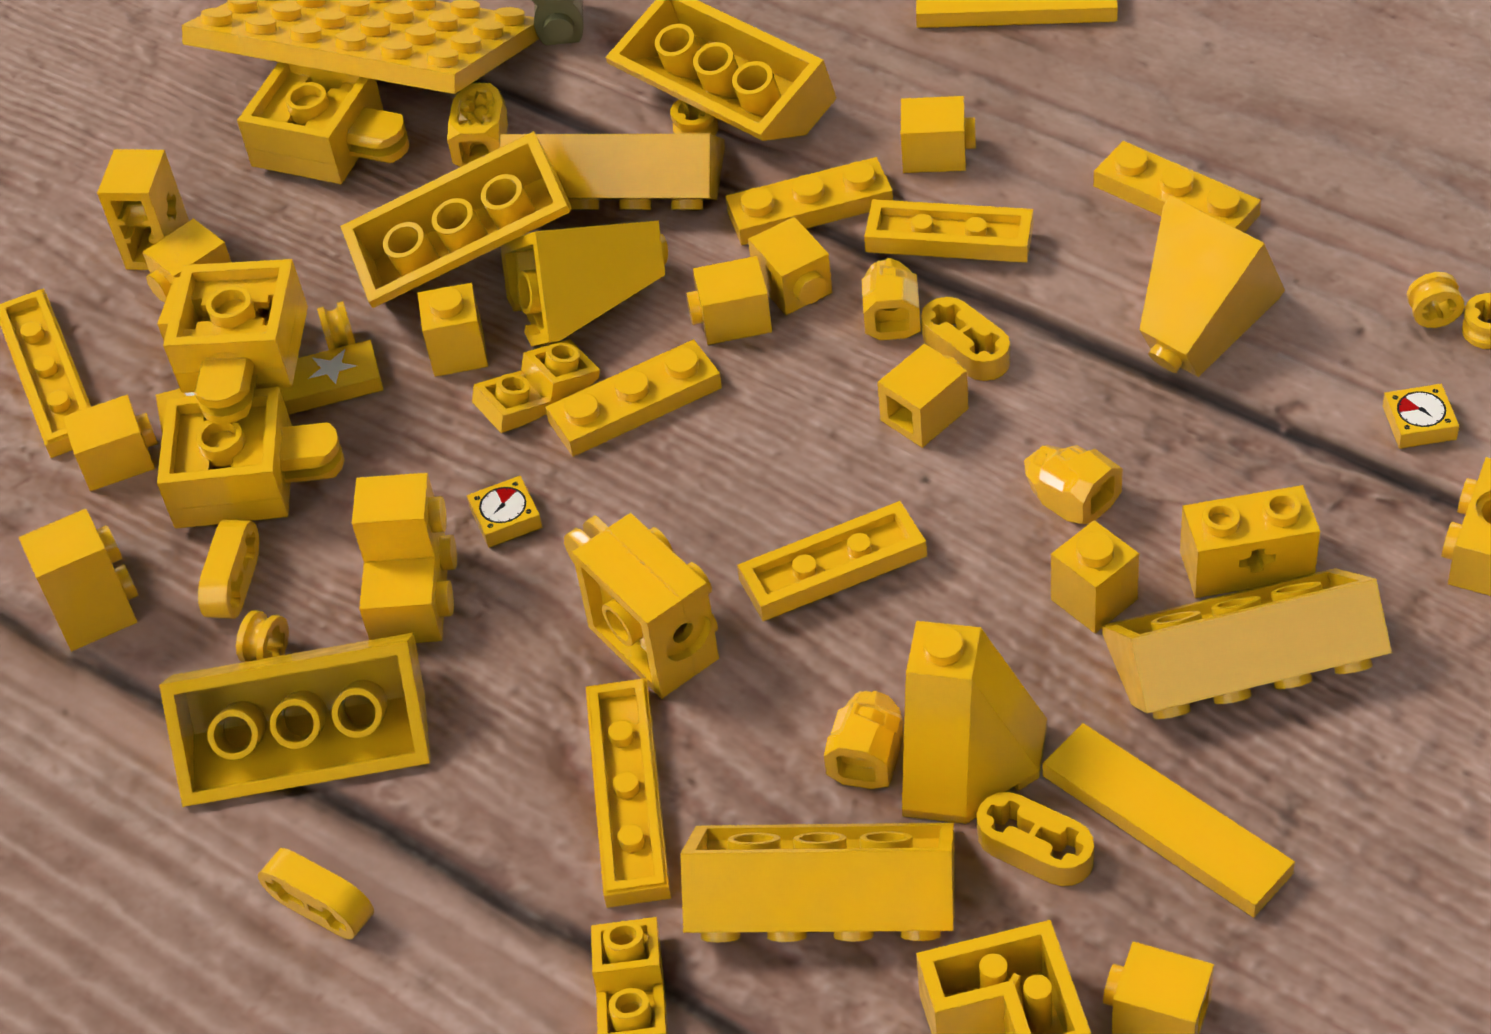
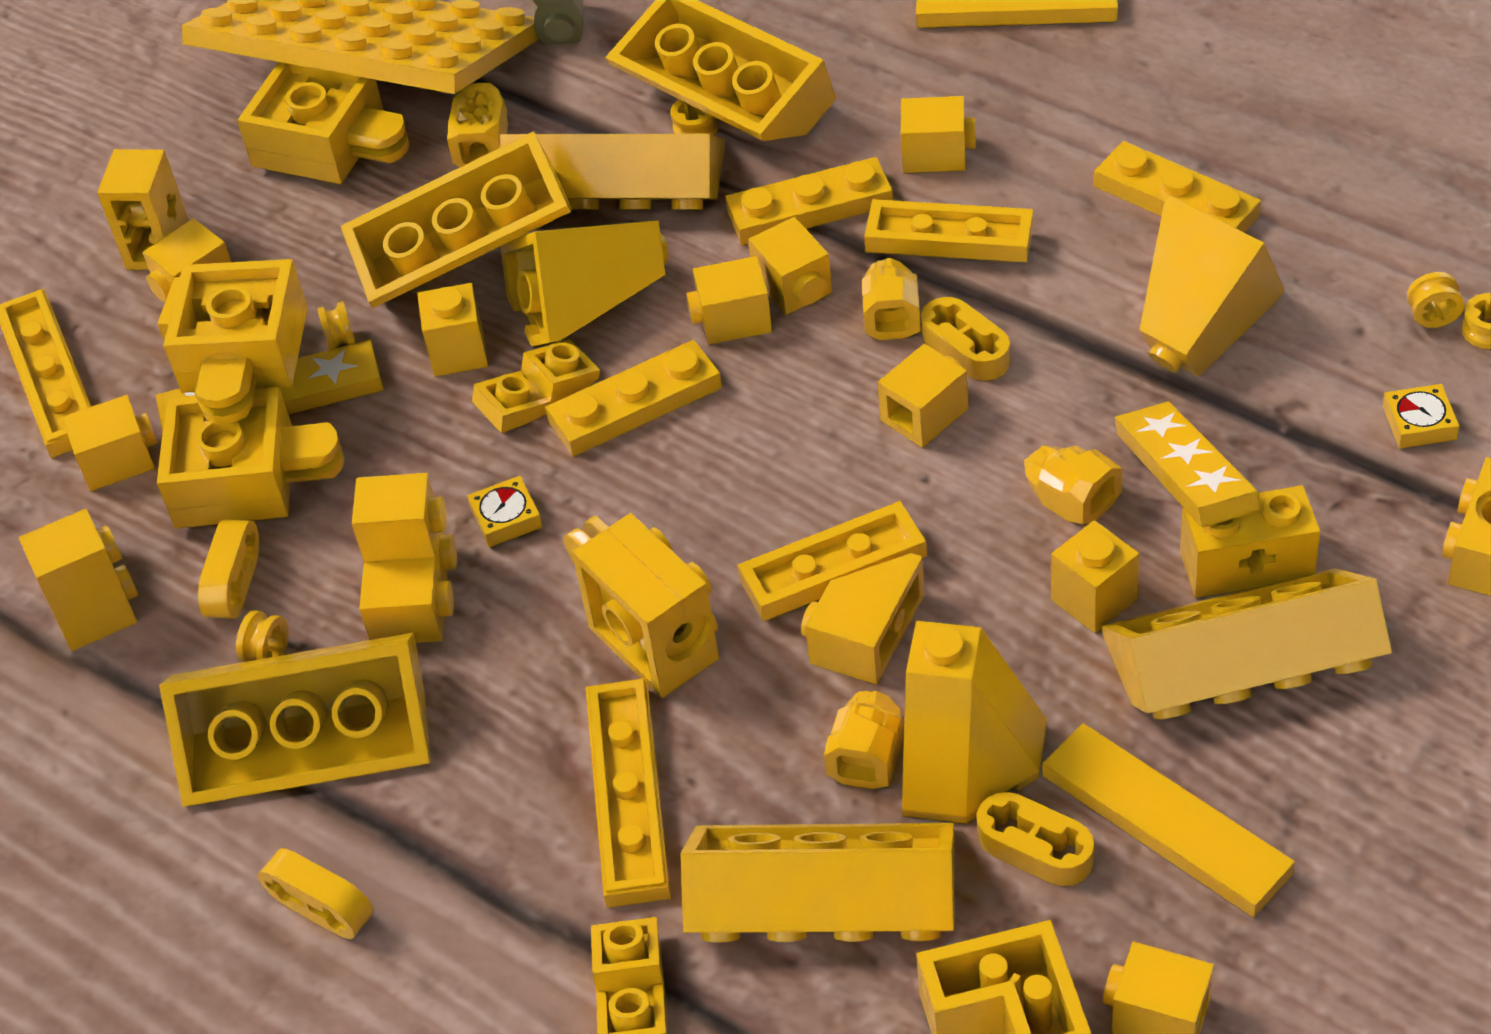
(864, 617): none -> yellow slope
(1187, 464): none -> yellow tile

